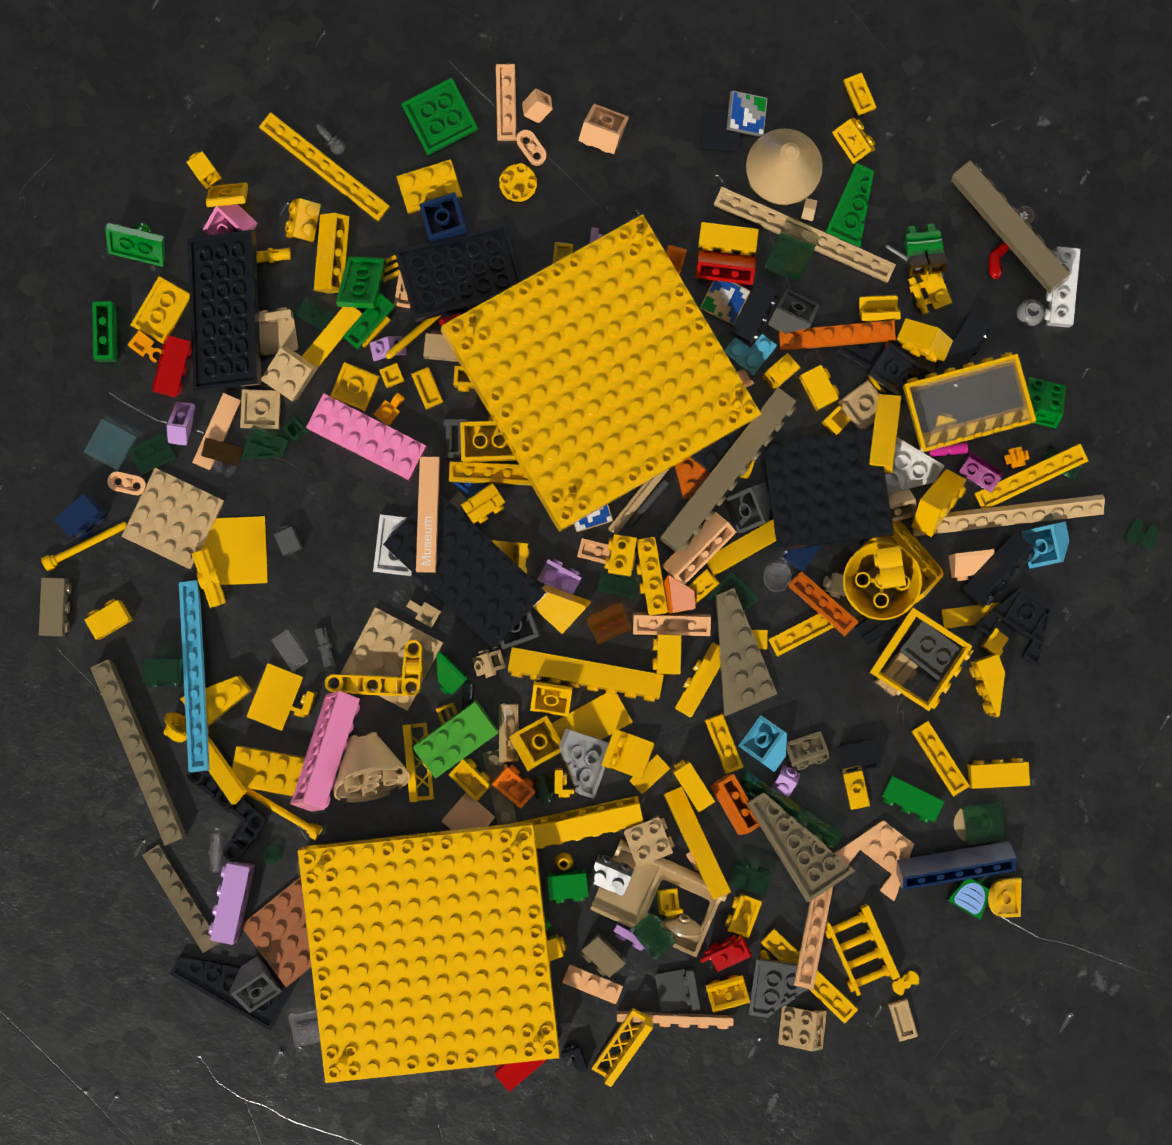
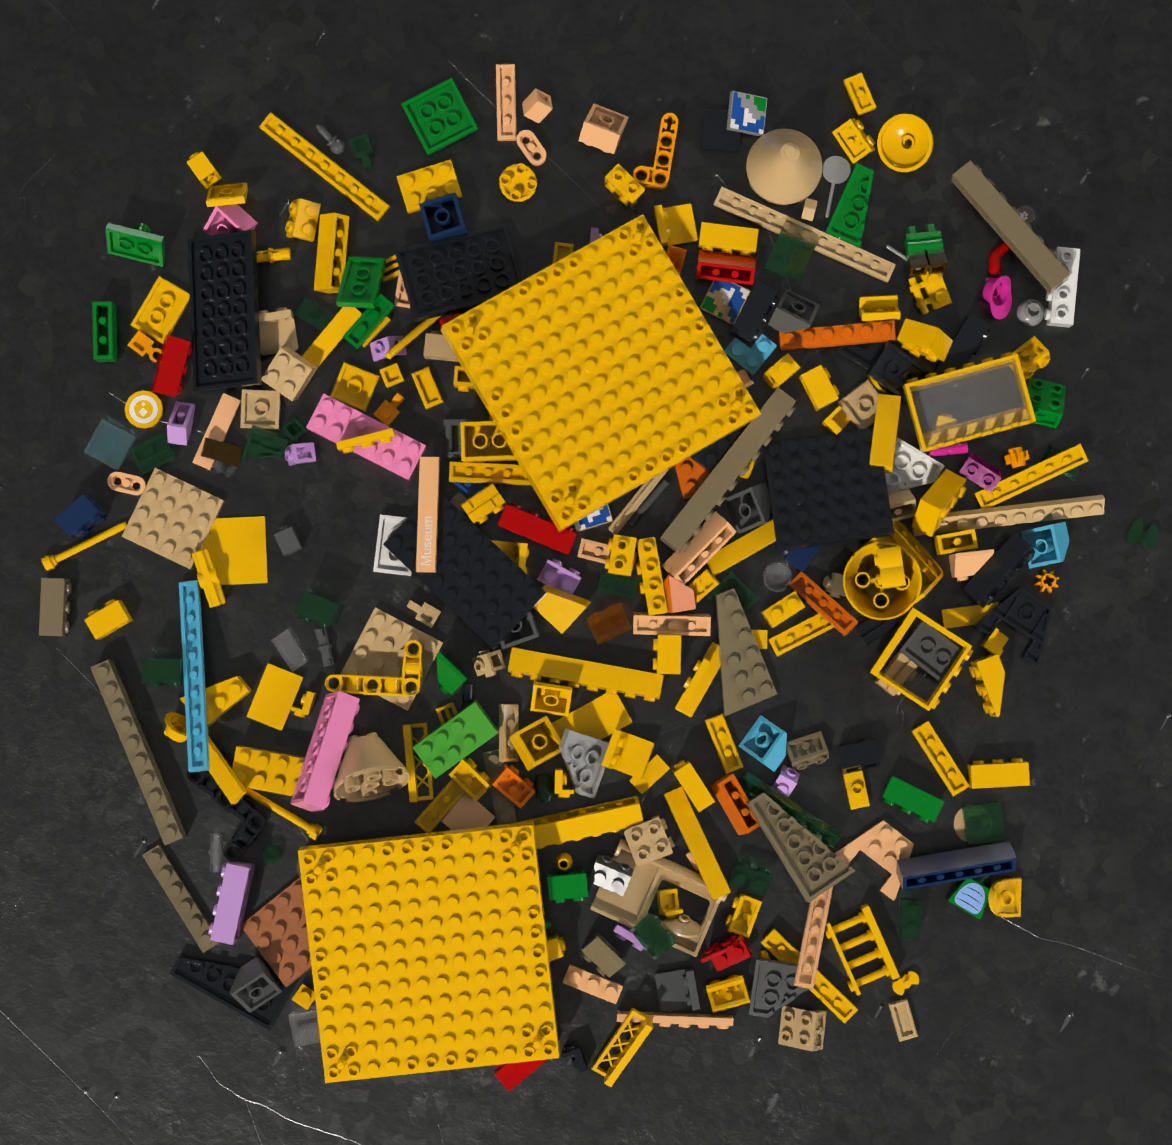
(144, 409): none -> yellow tile
(300, 453): none -> lavender bracket
(304, 996): none -> yellow plate
(319, 609): none -> clear green brick
(361, 149): none -> clear green plate
(366, 441): none -> yellow plate
(440, 806): none -> yellow tile
(537, 529): none -> red brick
(622, 183): none -> yellow bracket
(661, 151): none -> light orange beam
(675, 224): none -> yellow bracket
(783, 609): none -> yellow brick
(836, 171): none -> light grey piece
(893, 142): none -> yellow dish
(909, 918): none -> clear green brick
(955, 542): none -> yellow brick
(998, 293): none -> dark pink piece
(1032, 356): none -> yellow bracket
(1043, 577): none -> light orange gear

